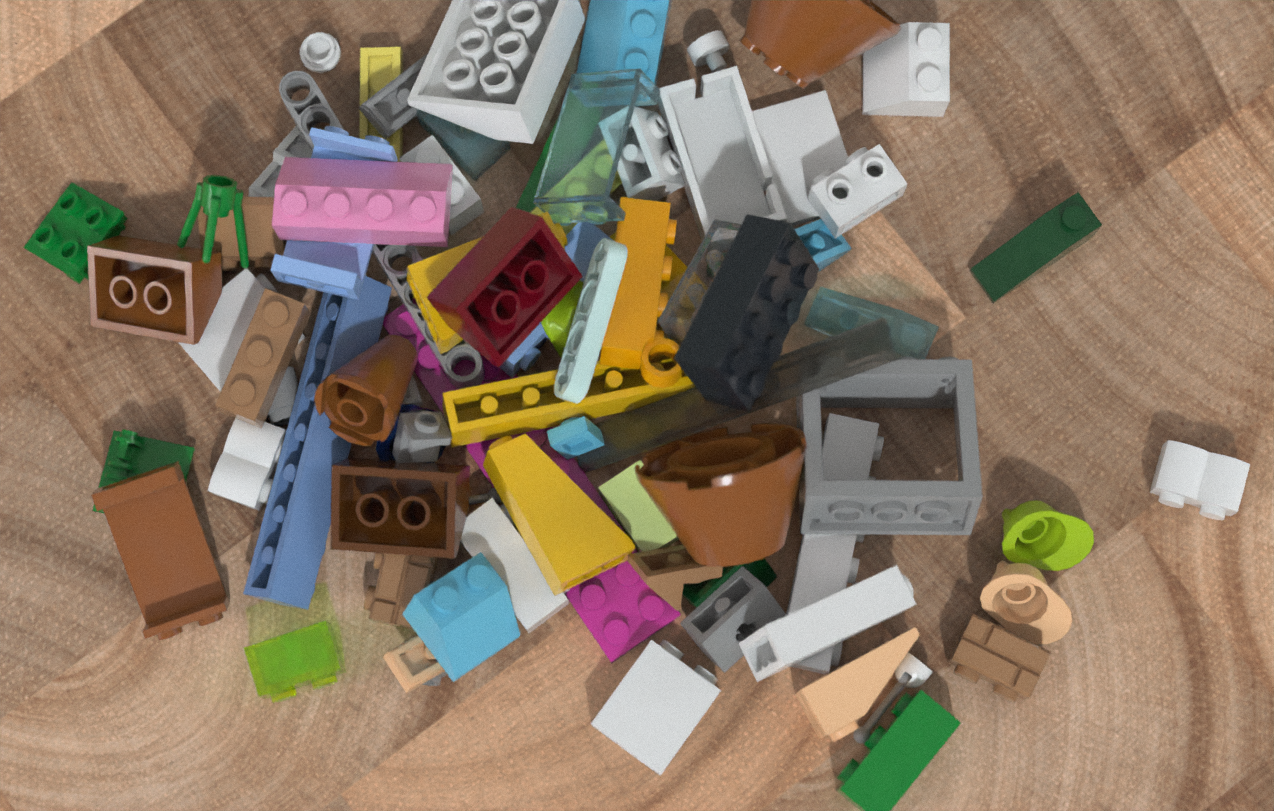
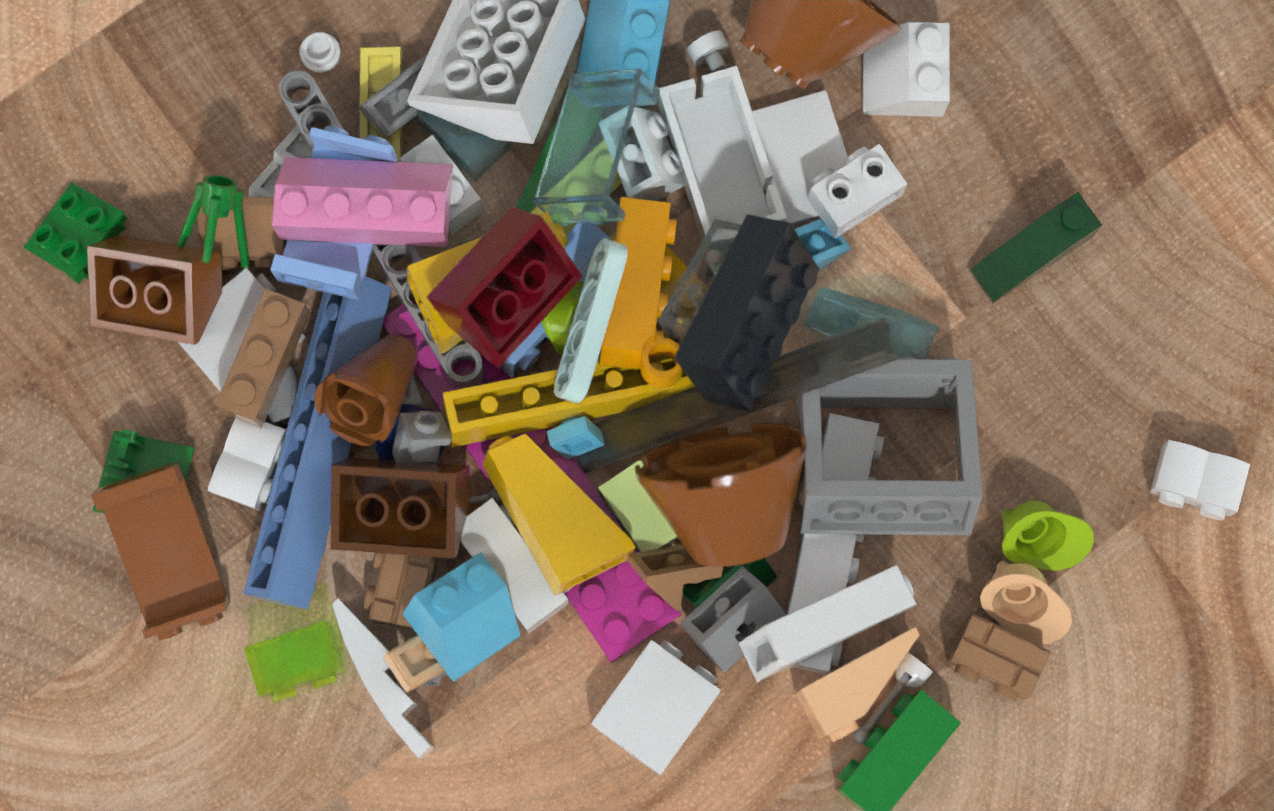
(391, 699): none -> white slope

